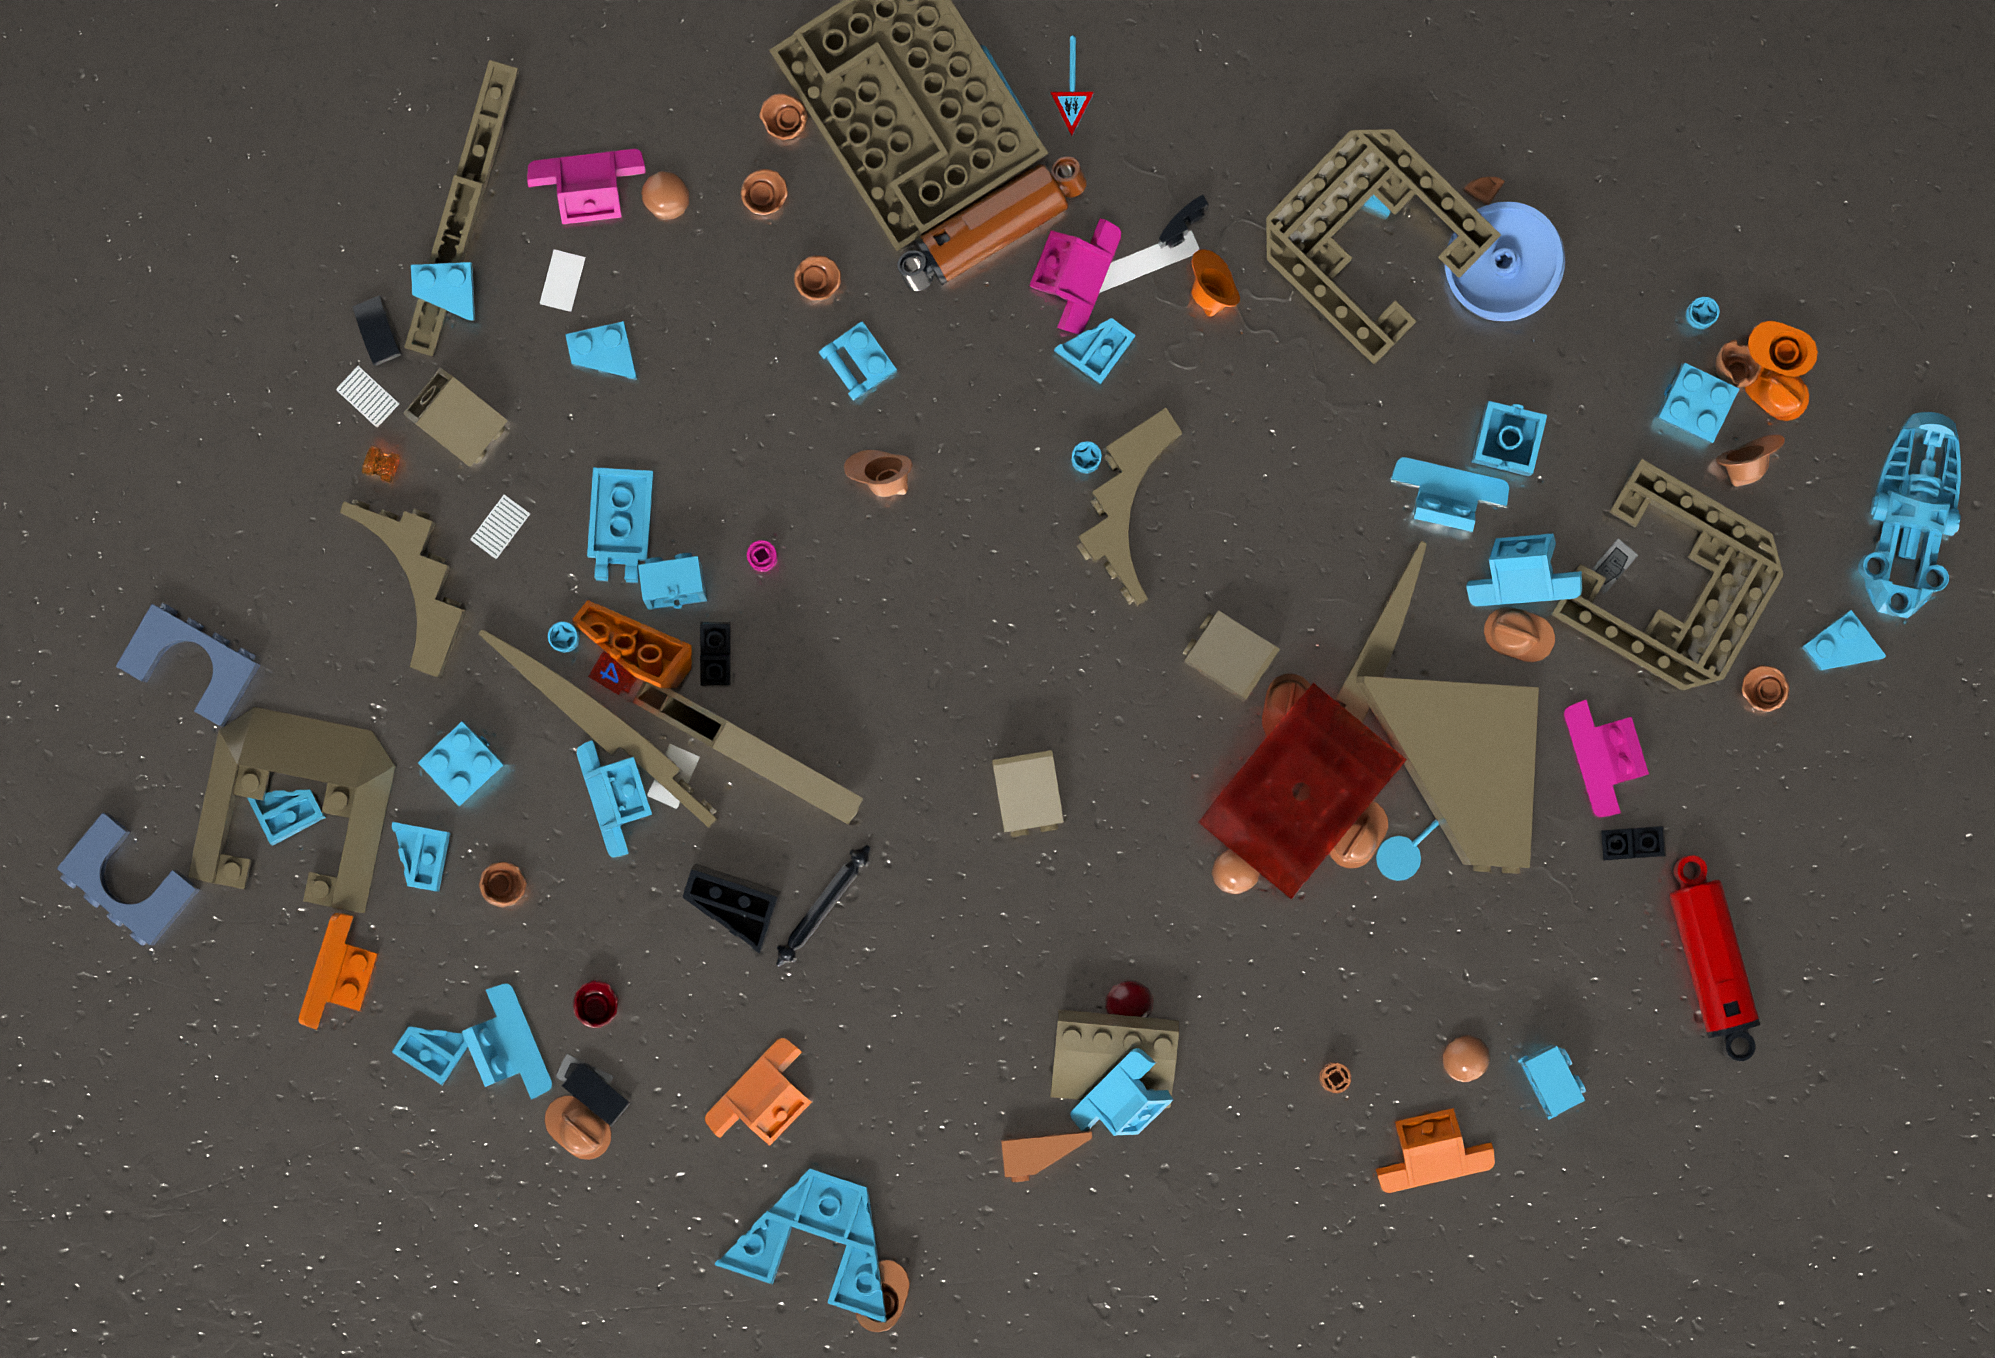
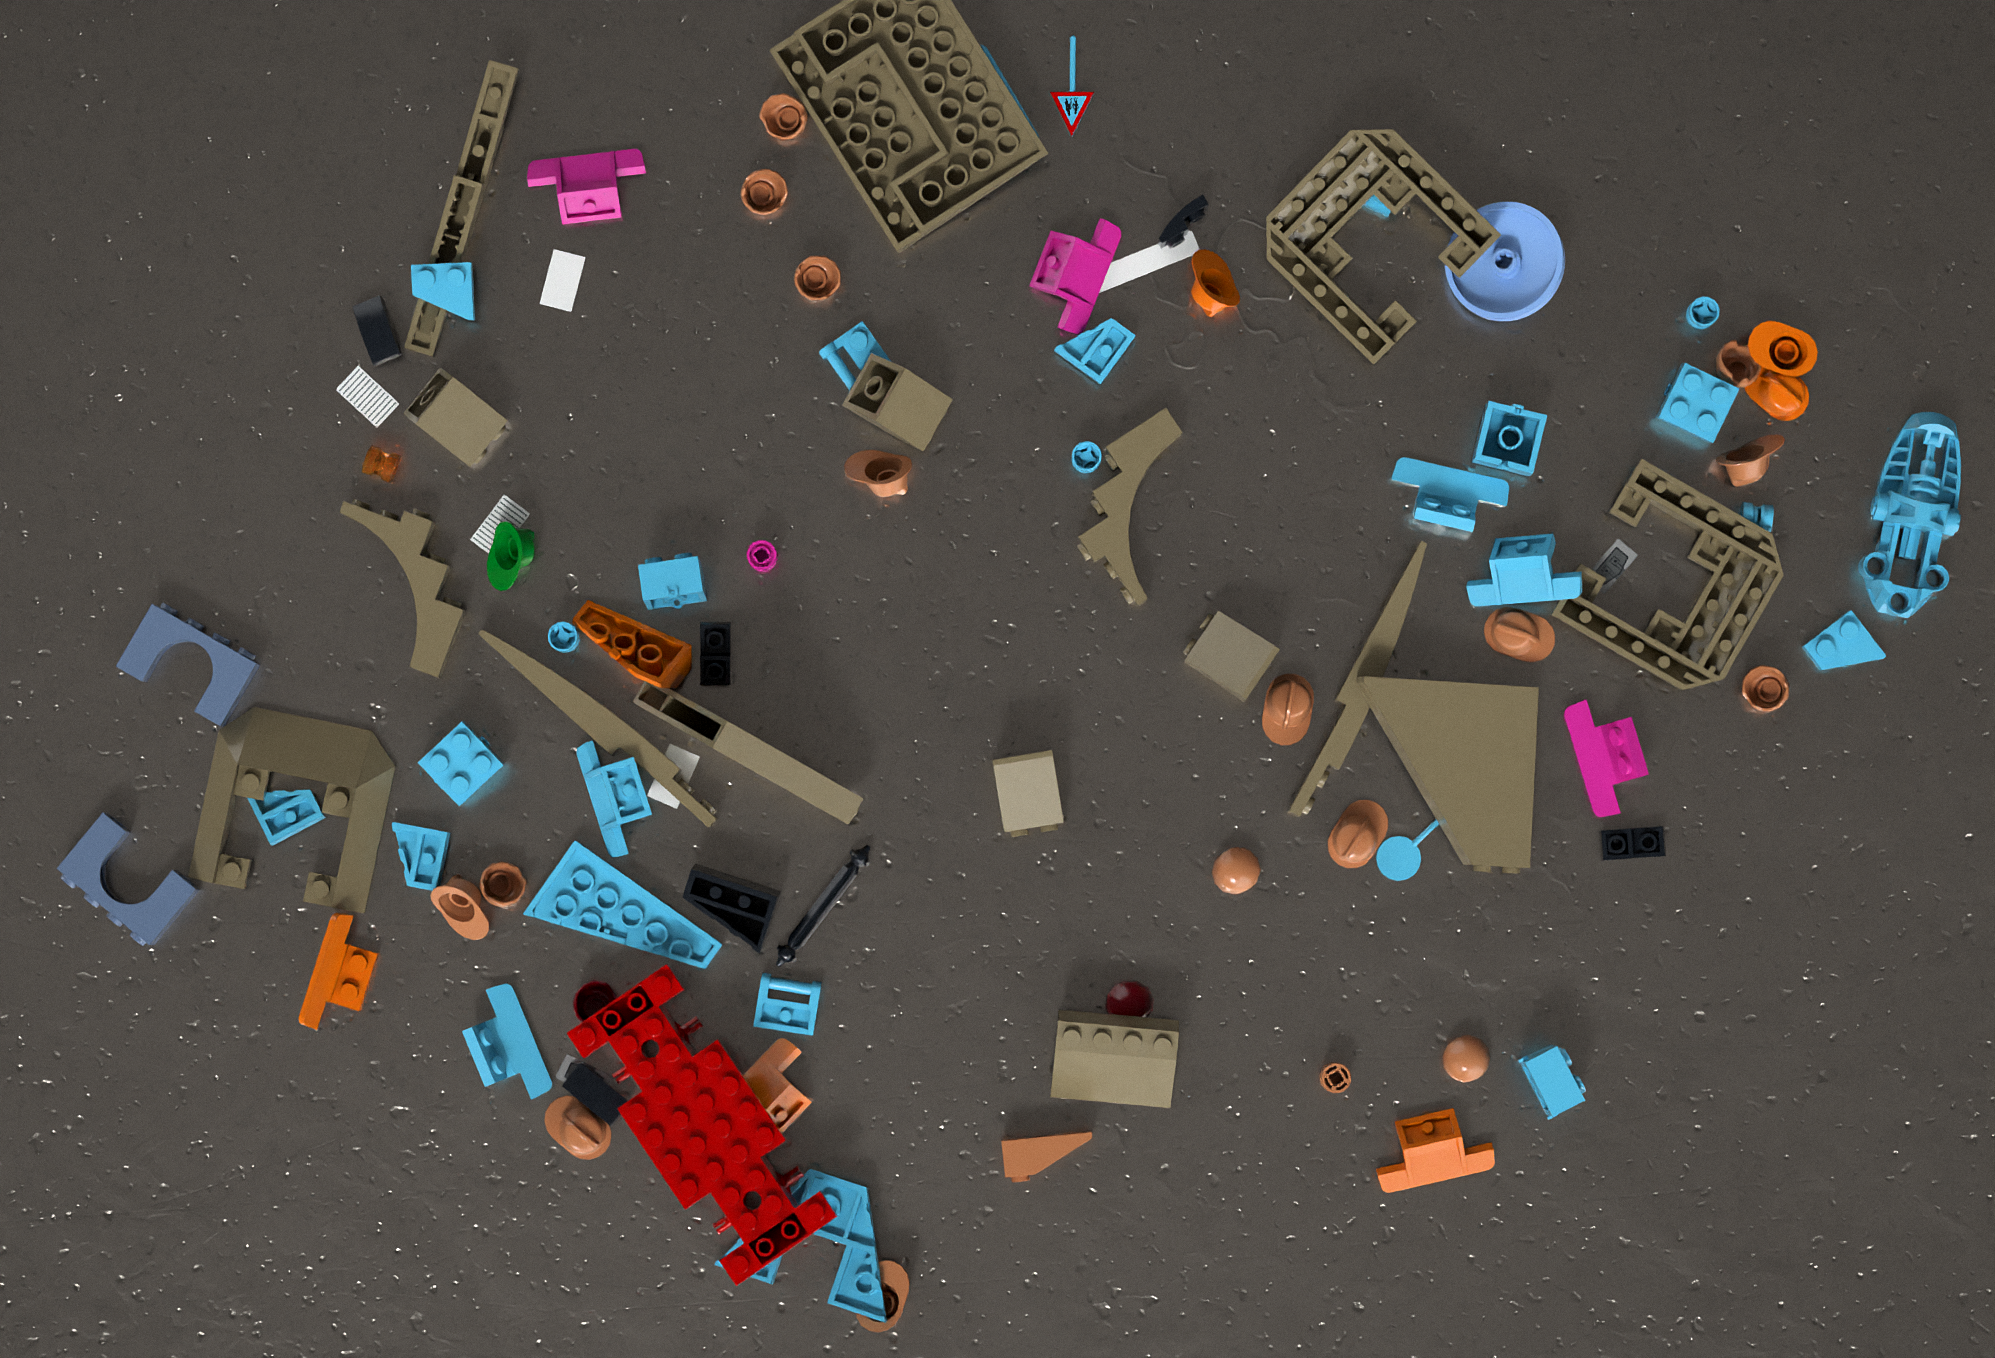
(431, 1051): medium azure wing -> none
(460, 906): none -> nougat piece
(509, 553): none -> green piece
(602, 349): medium azure wing -> none
(605, 903): none -> medium azure wing
(612, 675): clear red brick -> none
(620, 520): medium azure tile -> none
(665, 195): nougat hair -> none
(702, 1124): none -> red piece
(784, 1014): none -> medium azure plate
(897, 401): none -> dark tan slope
(992, 223): dark orange piece -> none
(1123, 1099): medium azure plate -> none
(1313, 746): clear red slope -> none
(1484, 189): nougat tile -> none
(1714, 958): red piece -> none
(1760, 516): none -> medium azure wheel

